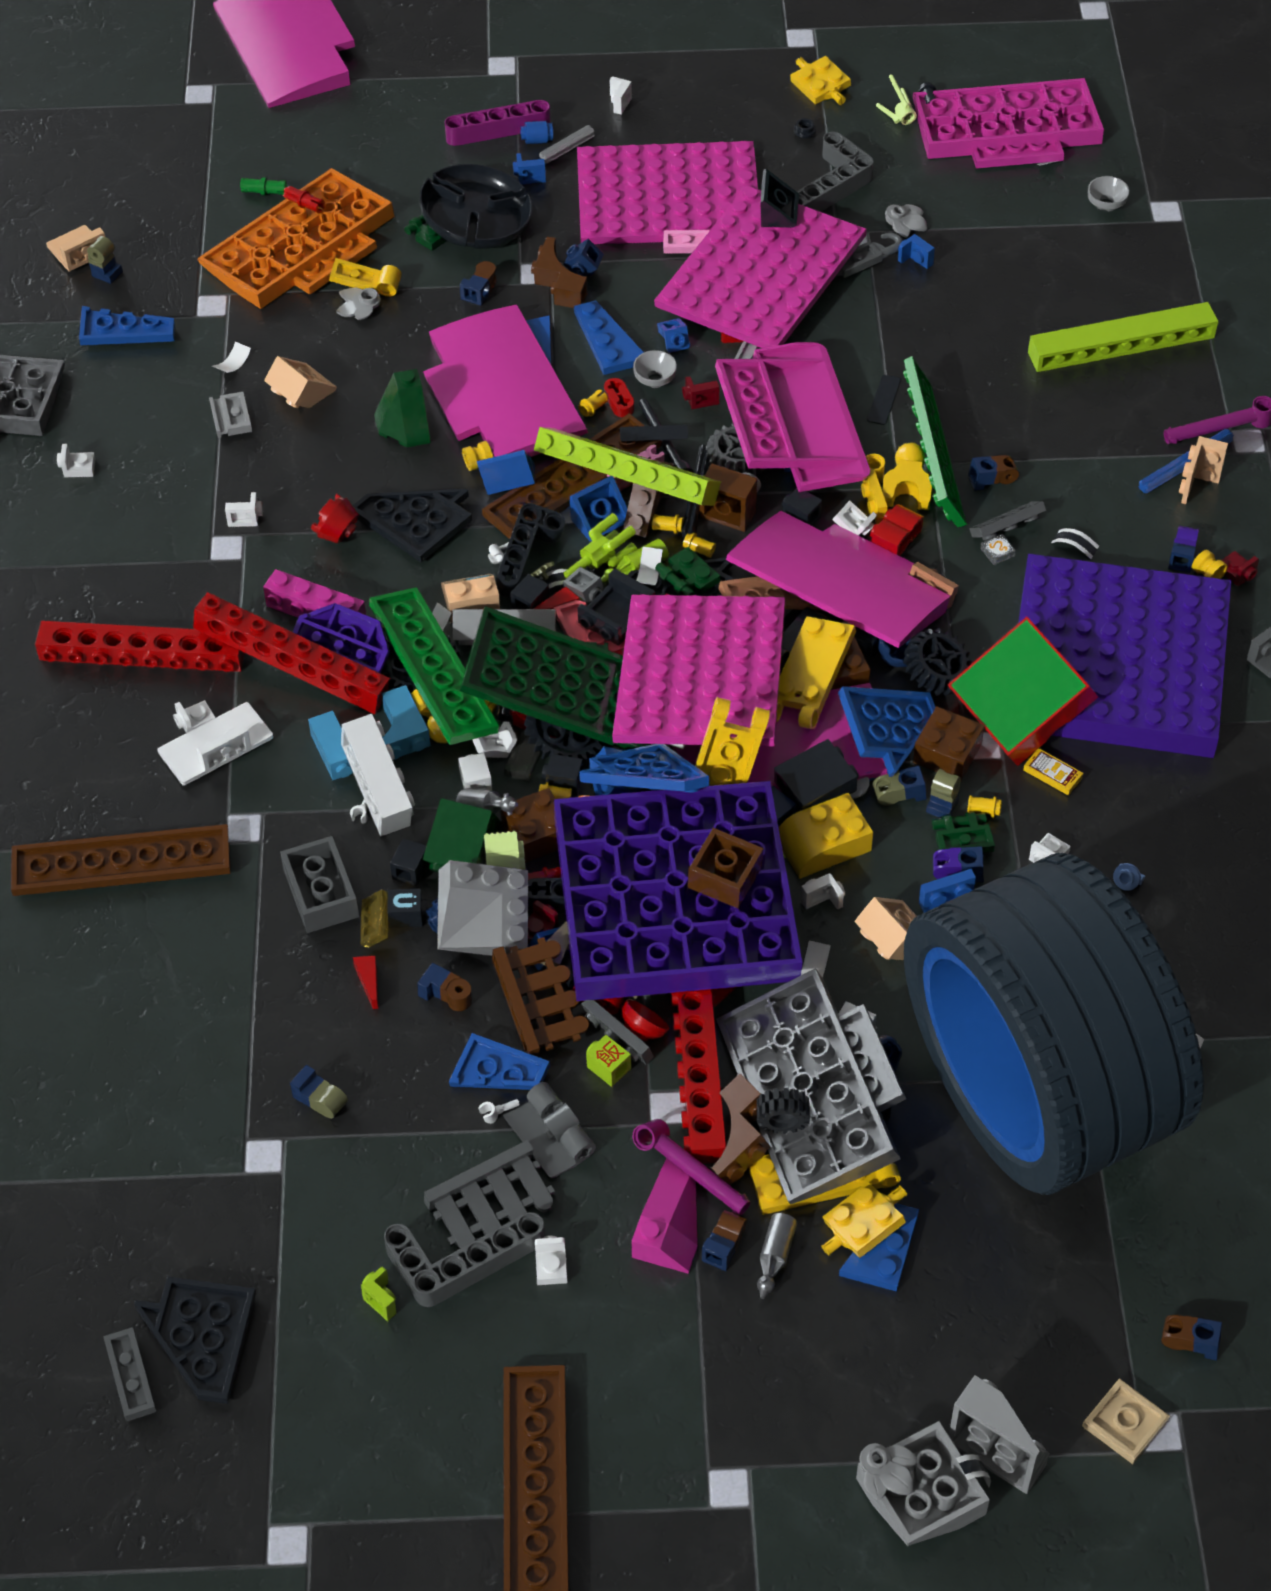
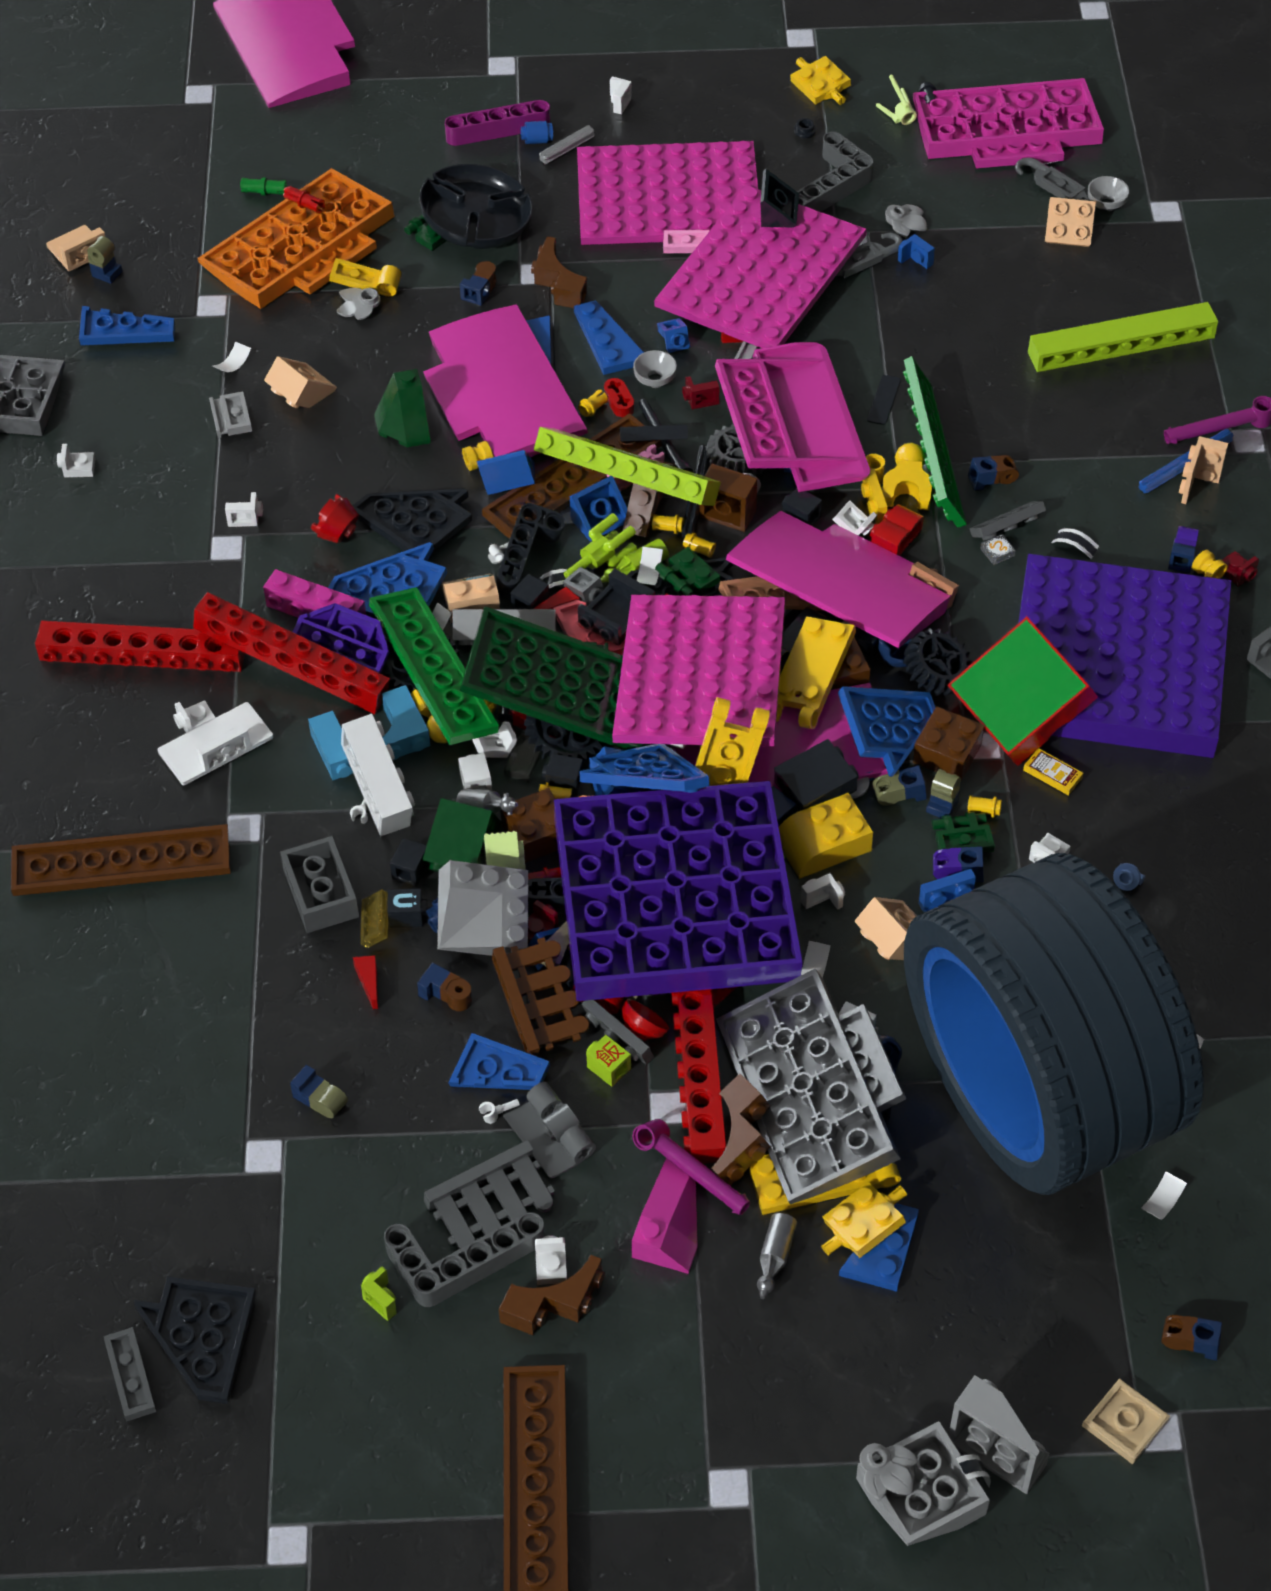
(393, 574): none -> blue wing
(528, 1307): none -> reddish brown arch
(529, 171): blue bracket -> none
(541, 571): olive plant -> none
(583, 258): dark blue brick -> none
(724, 1240): leg -> none
(725, 868): reddish brown brick -> none
(783, 1110): black tyre -> none
(1053, 180): none -> dark grey plate
(1070, 221): none -> light nougat bracket
(1164, 1196): none -> white sticker

